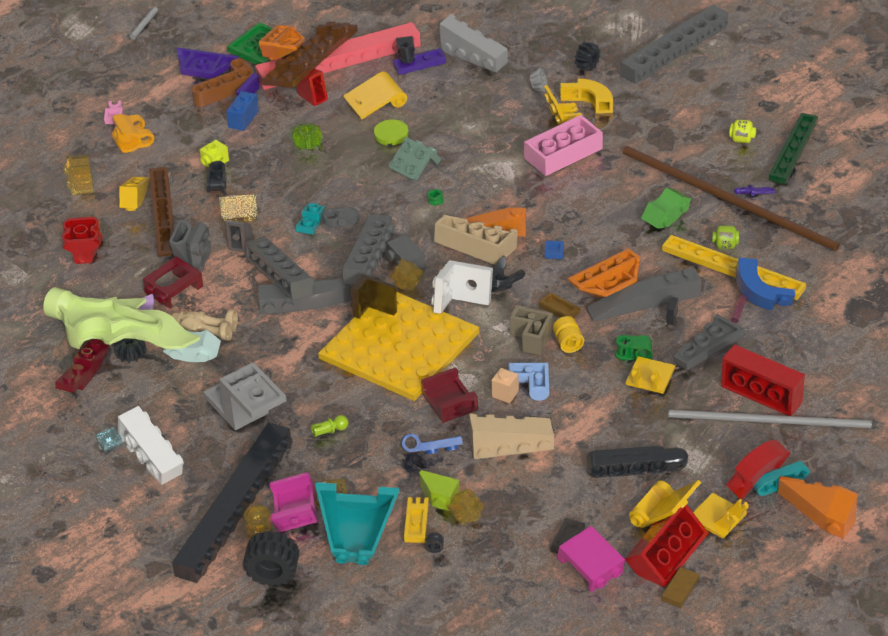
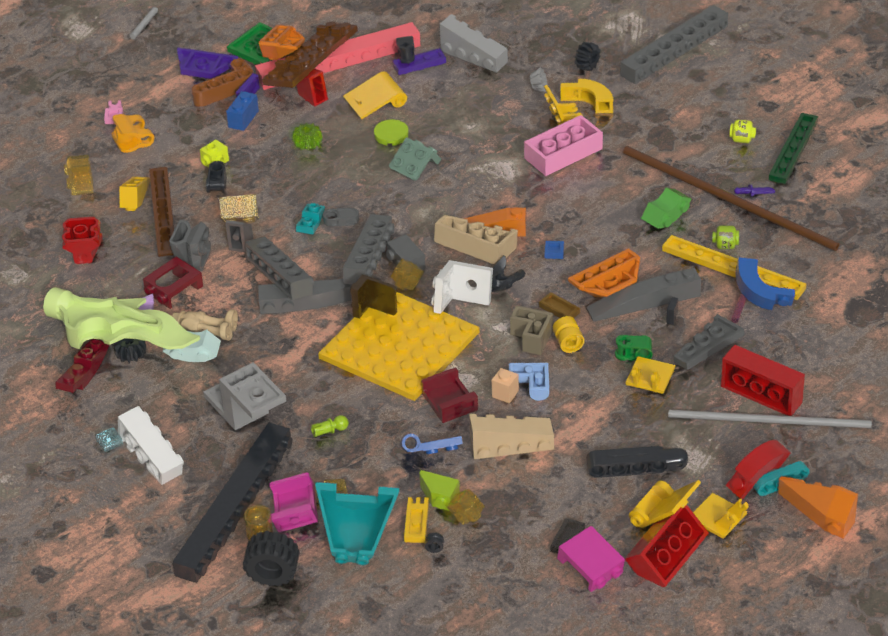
(435, 197): green bush -> none
(680, 587): pearl gold tile -> none

